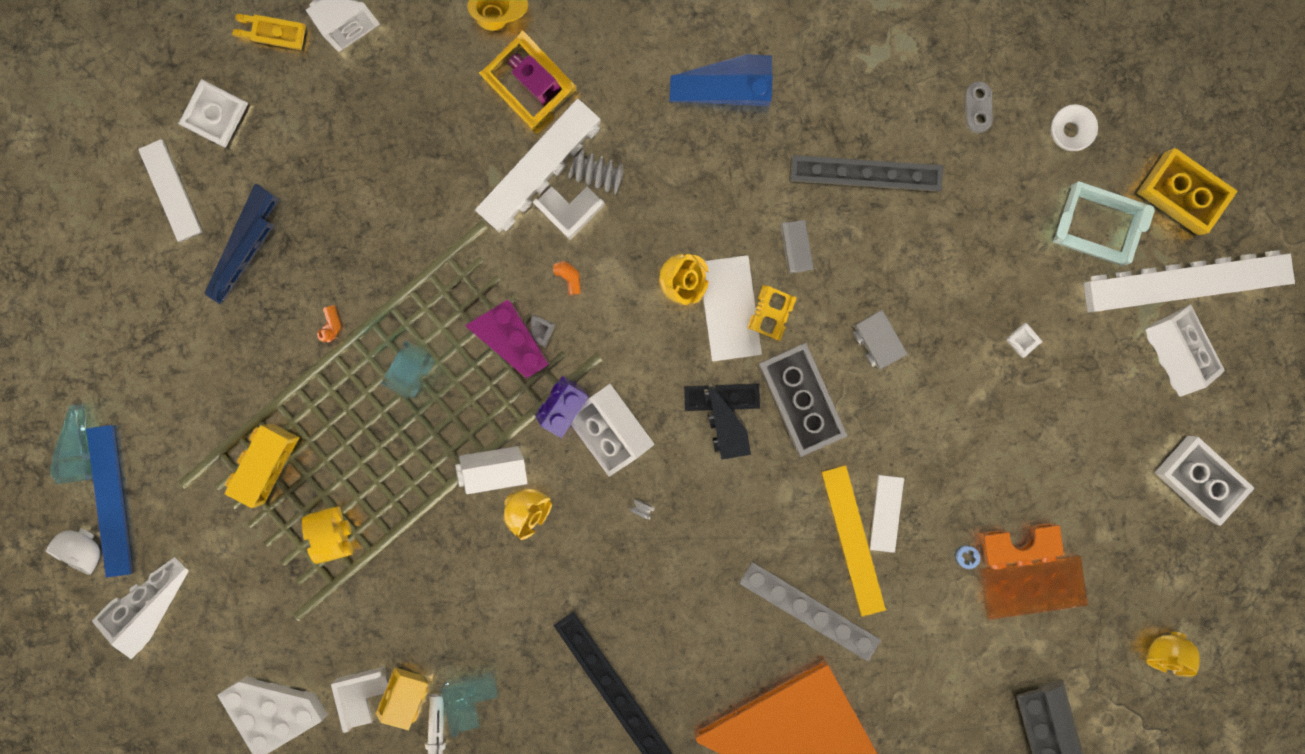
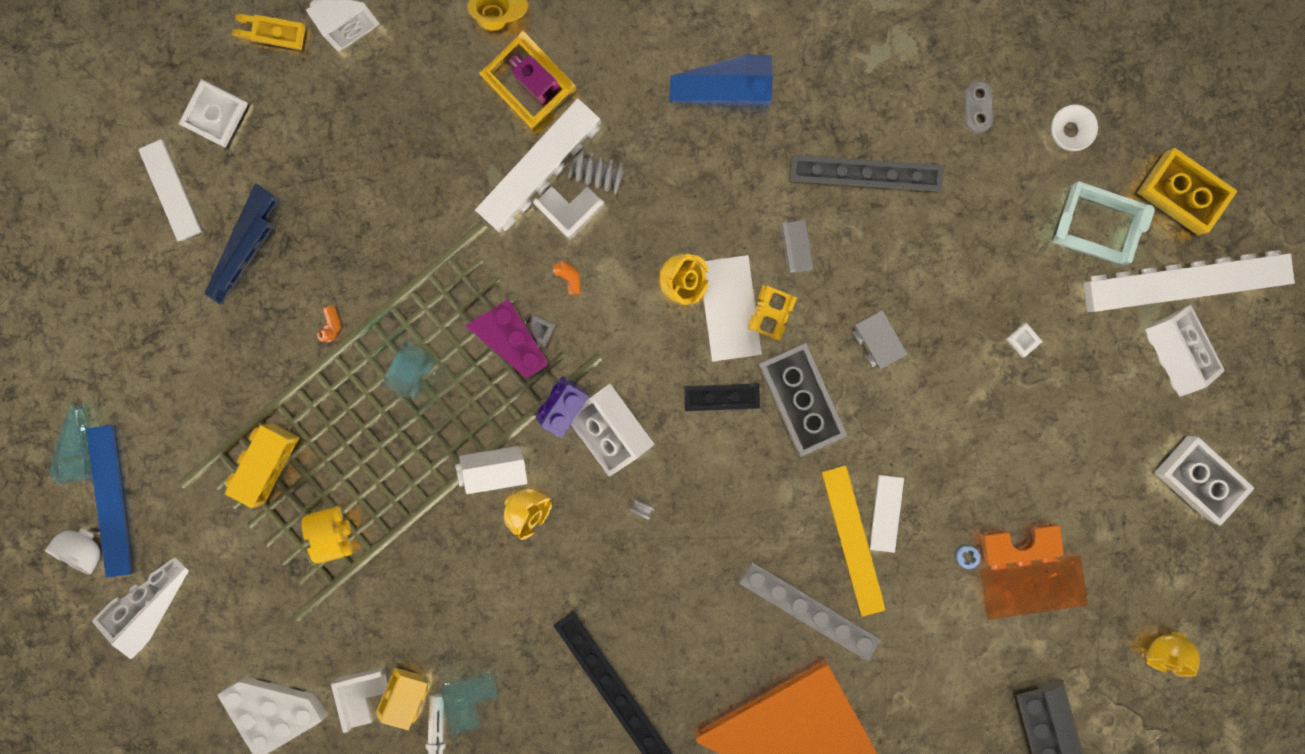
(731, 430): black slope -> none

